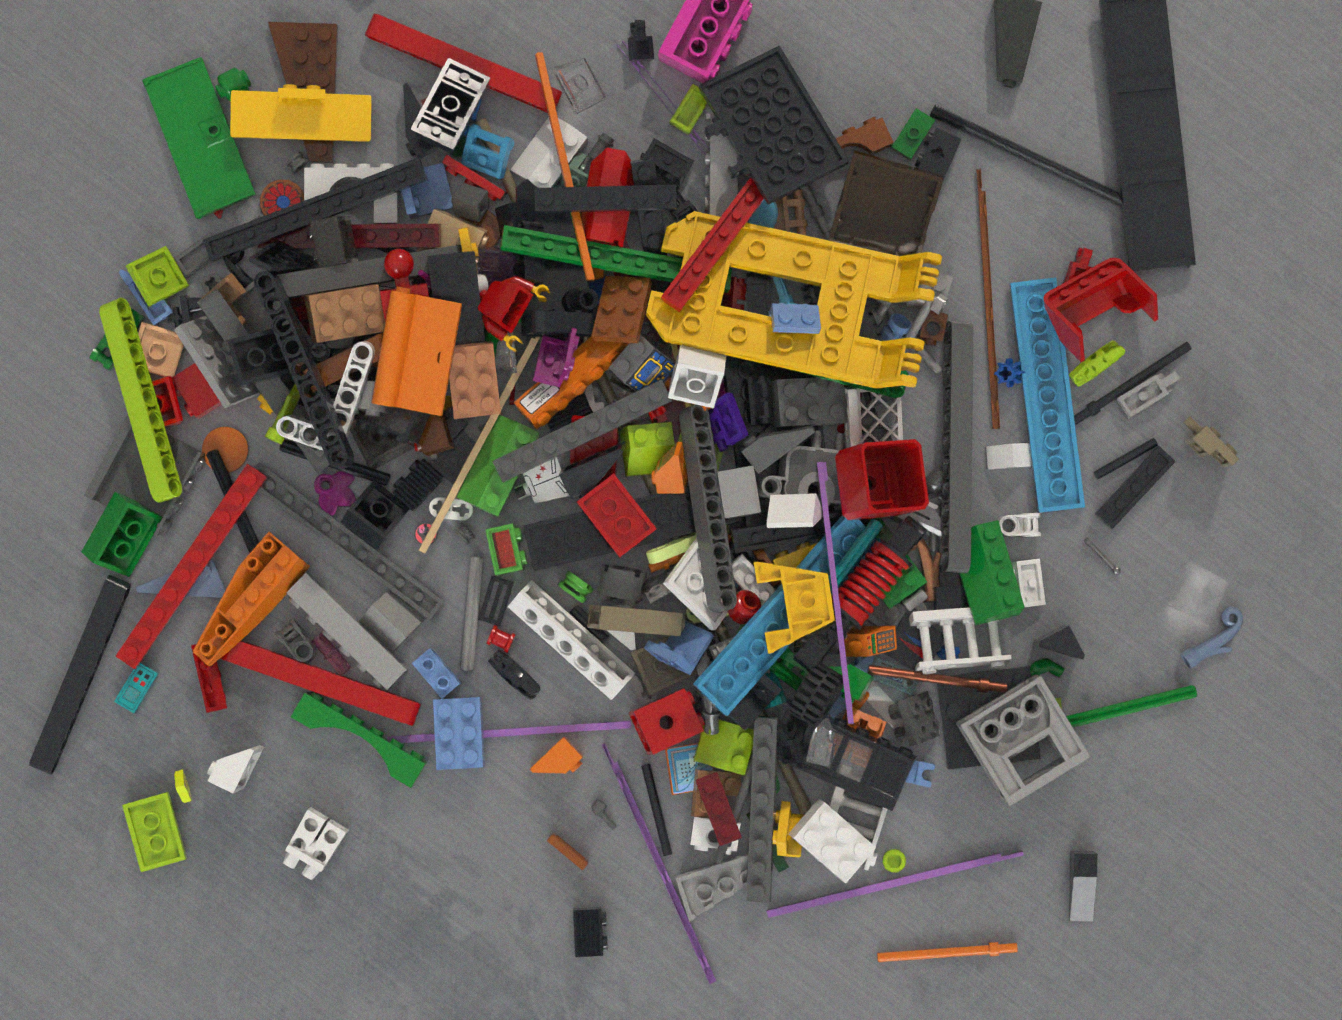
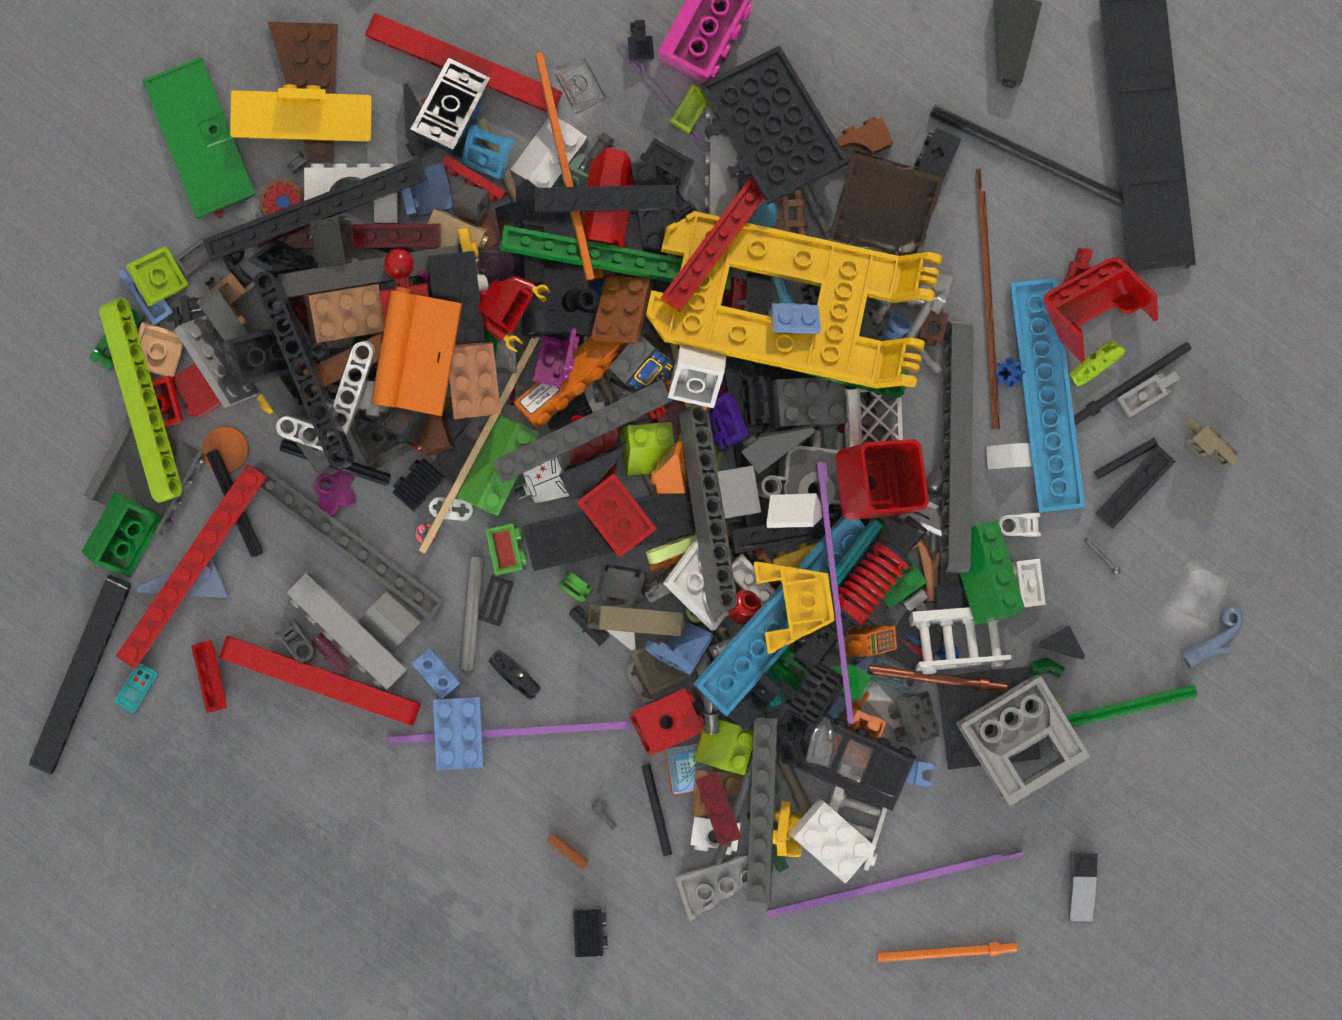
(154, 832): lime plate -> none
(182, 786): neon yellow tile -> none
(232, 80): green head -> none
(234, 770): white slope -> none
(250, 596): orange wedge -> none
(287, 409): lime plant -> none
(311, 850): white hips -> none
(375, 514): black slope -> none
(401, 764): green arch -> none
(463, 533): dark grey bush -> none
(501, 639): red bush -> none
(559, 759): orange slope -> none
(571, 639): white brick -> none
(661, 868): medium lavender piece -> none
(893, 860): lime tile -> none
(913, 134): green plate -> none

